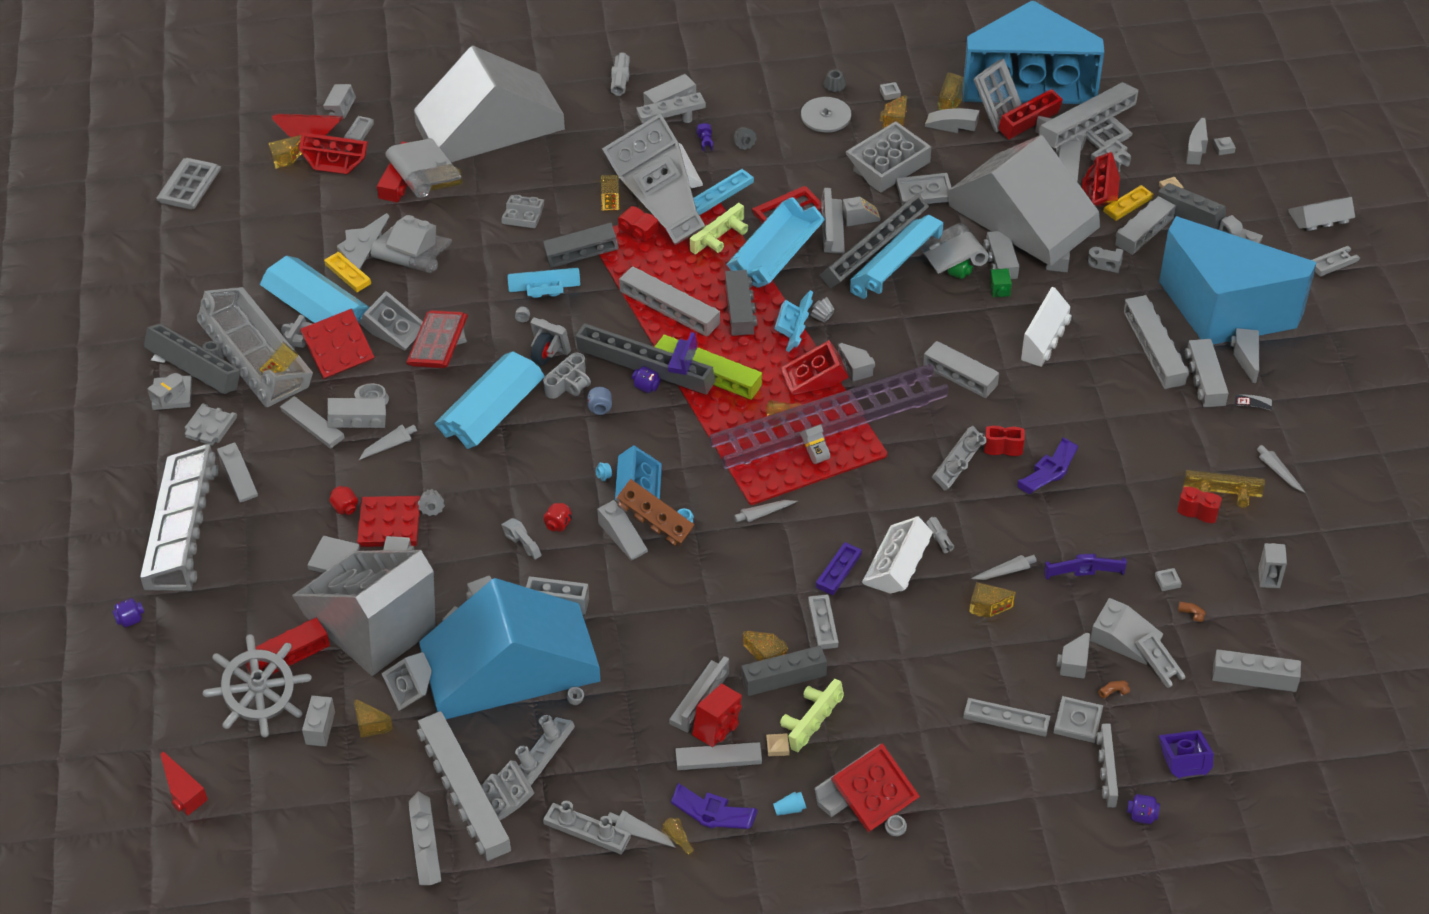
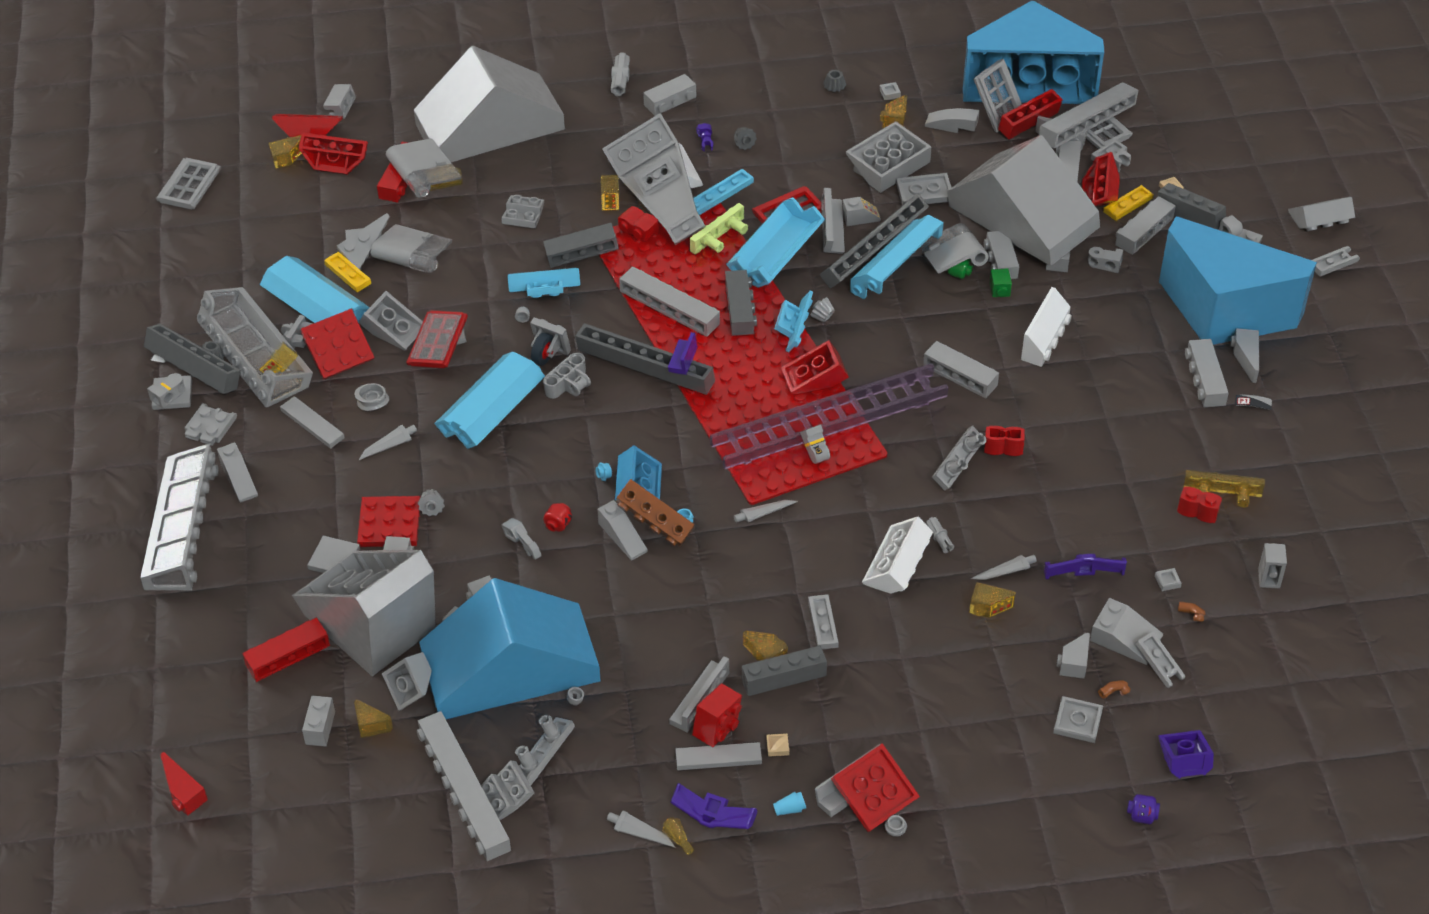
(128, 612): dark purple head -> none
(257, 685): light grey piece -> none
(343, 500): red head -> none
(356, 412): light grey brick -> none
(359, 128): light grey tile -> none
(412, 236): light grey slope -> none
(424, 839): light grey brick -> none
(566, 590): light grey brick -> none
(587, 828): light grey plate -> none
(599, 400): sand blue head -> none
(646, 379): dark purple head -> none
(679, 105): light grey plate -> none
(727, 373): lime brick -> none
(775, 407): clear yellow cone -> none
(811, 722): yellowish green plate -> none
(836, 118): light grey piece -> none
(838, 568): dark purple plate -> none
(856, 362): light grey slope -> none
(951, 92): clear yellow slope -> none
(1006, 717): light grey tile -> none
(1050, 468): dark purple plate -> none
(1108, 772): light grey plate -> none
(1155, 342): light grey brick -> none
(1197, 143): light grey slope -> none
(1224, 146): light grey plate -> none
(1256, 670): light grey brick -> none
(1275, 463): light grey bar -> none

